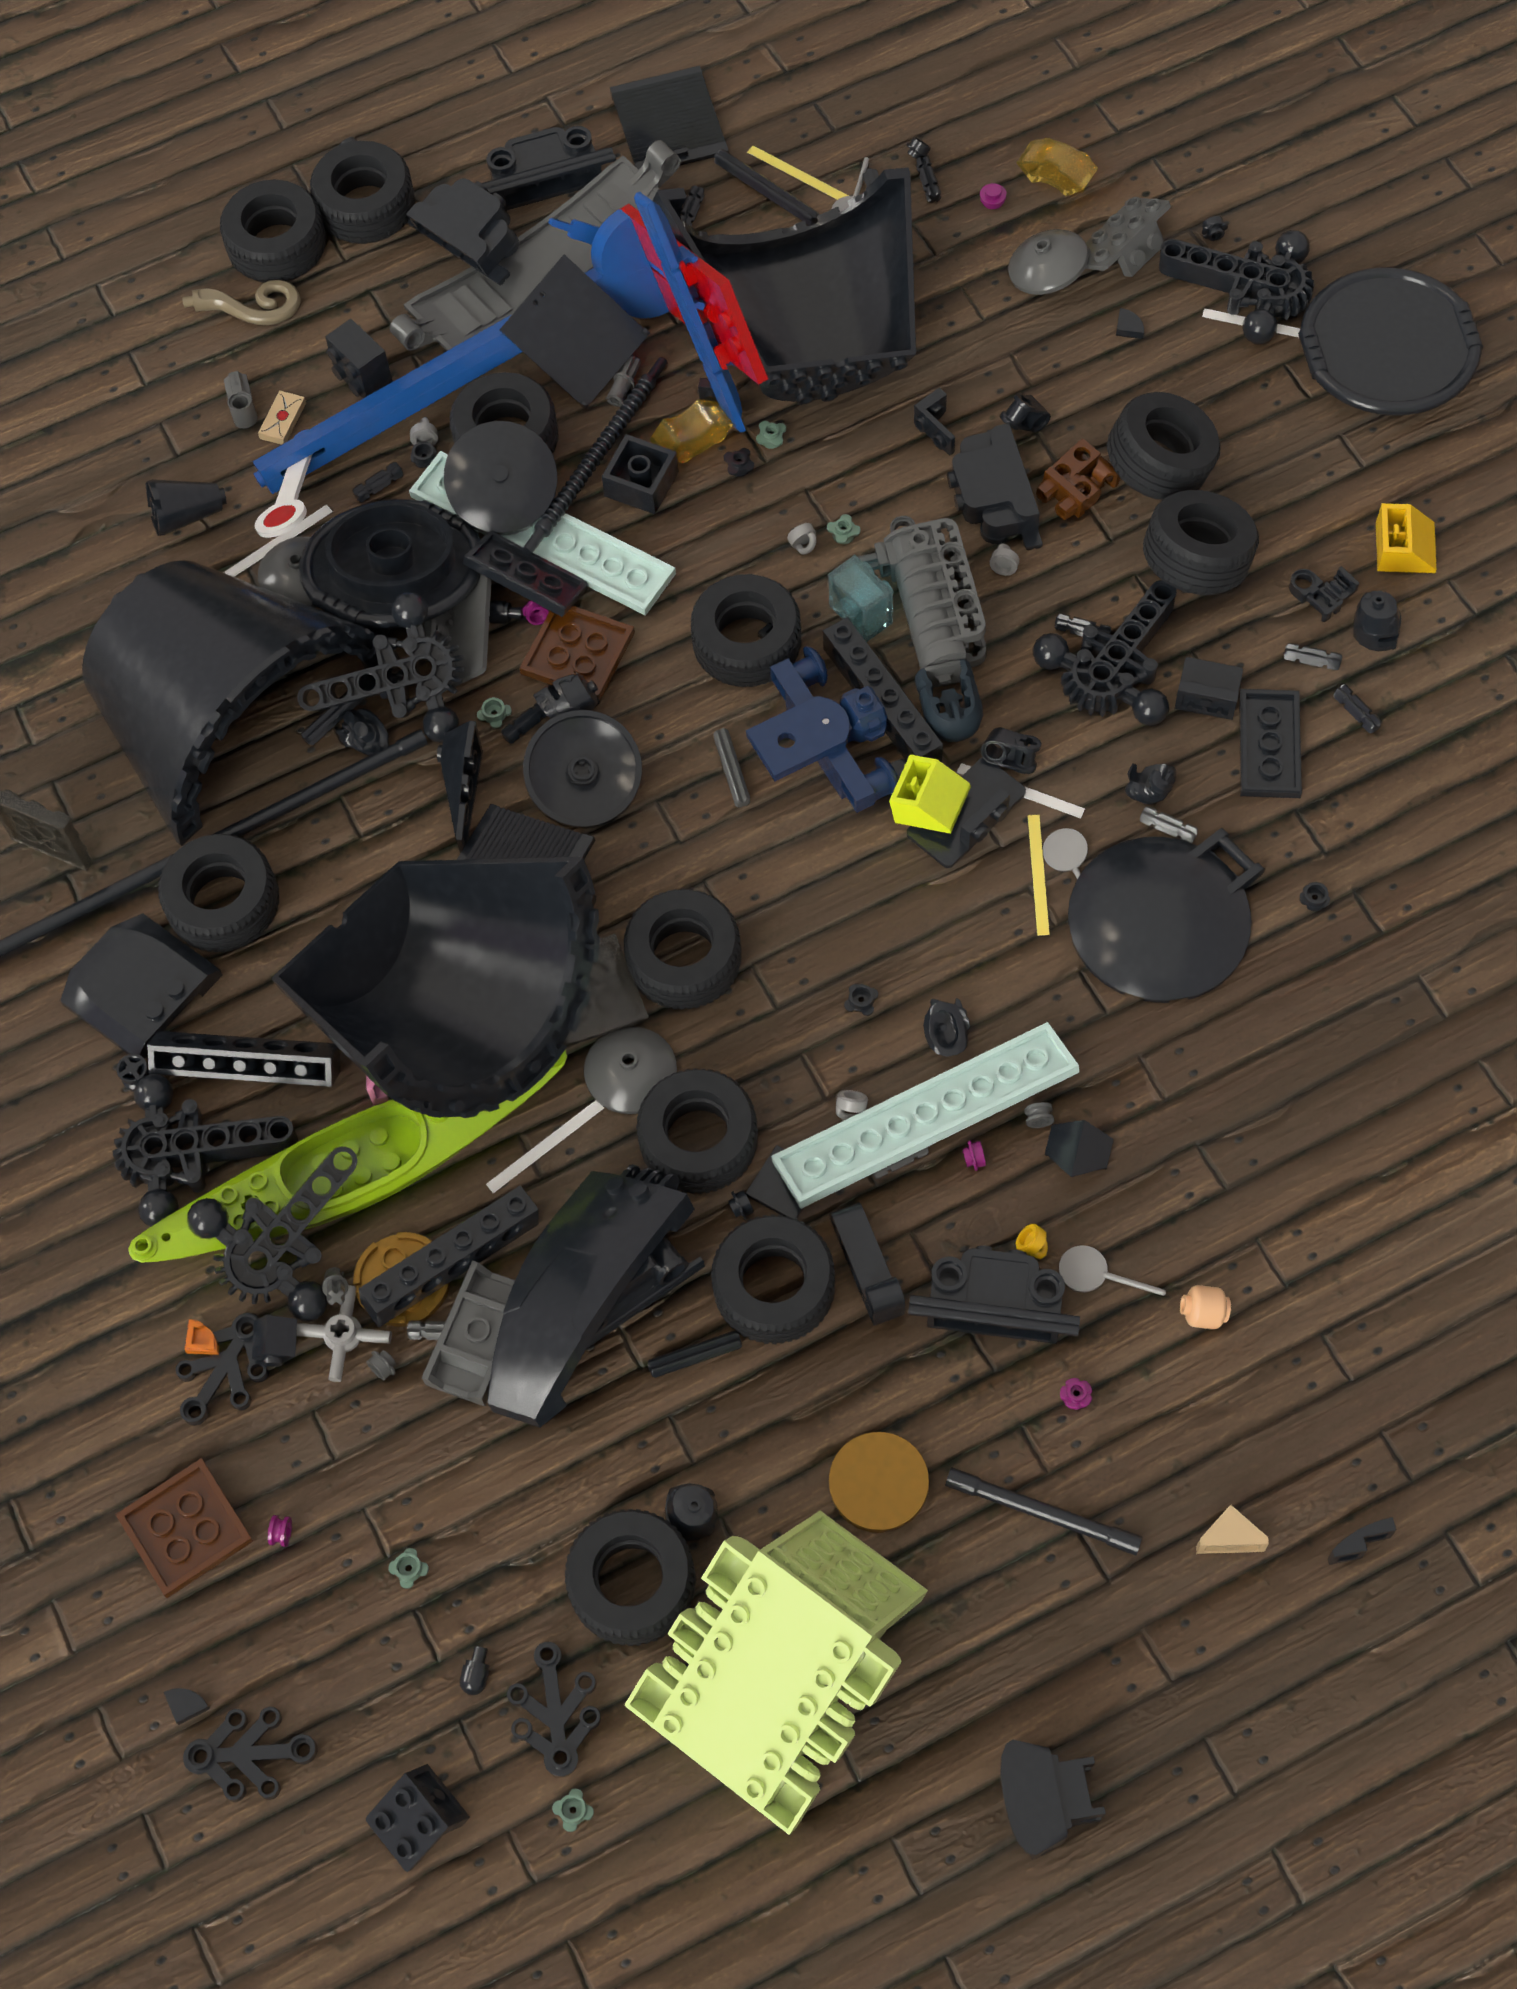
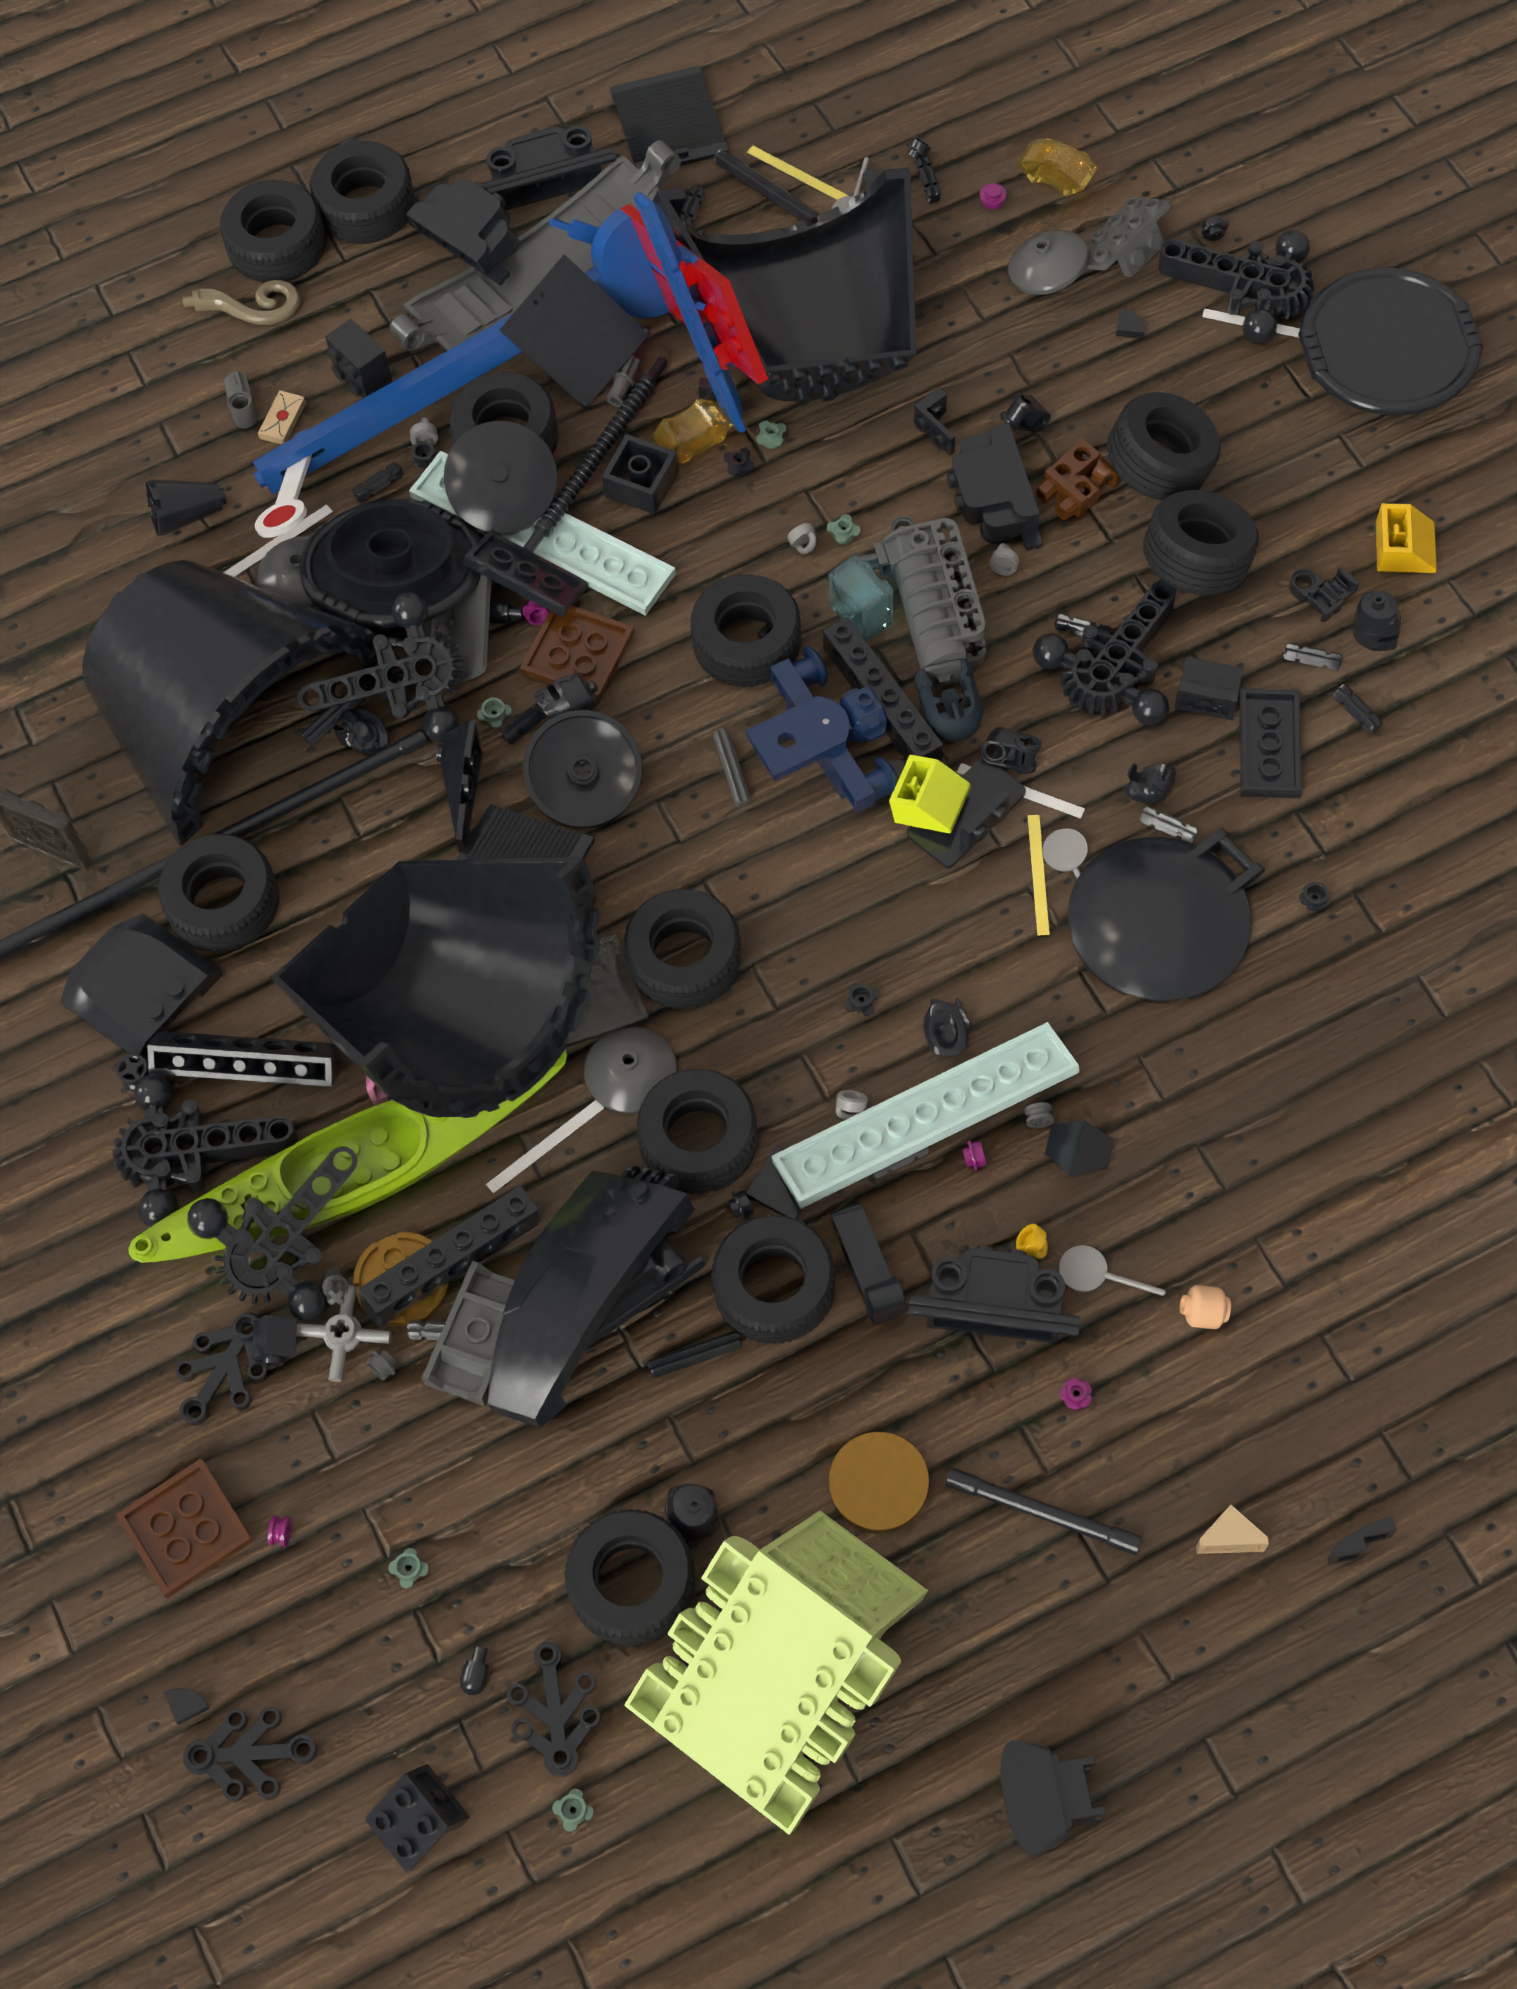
(200, 1339): orange tile -> none

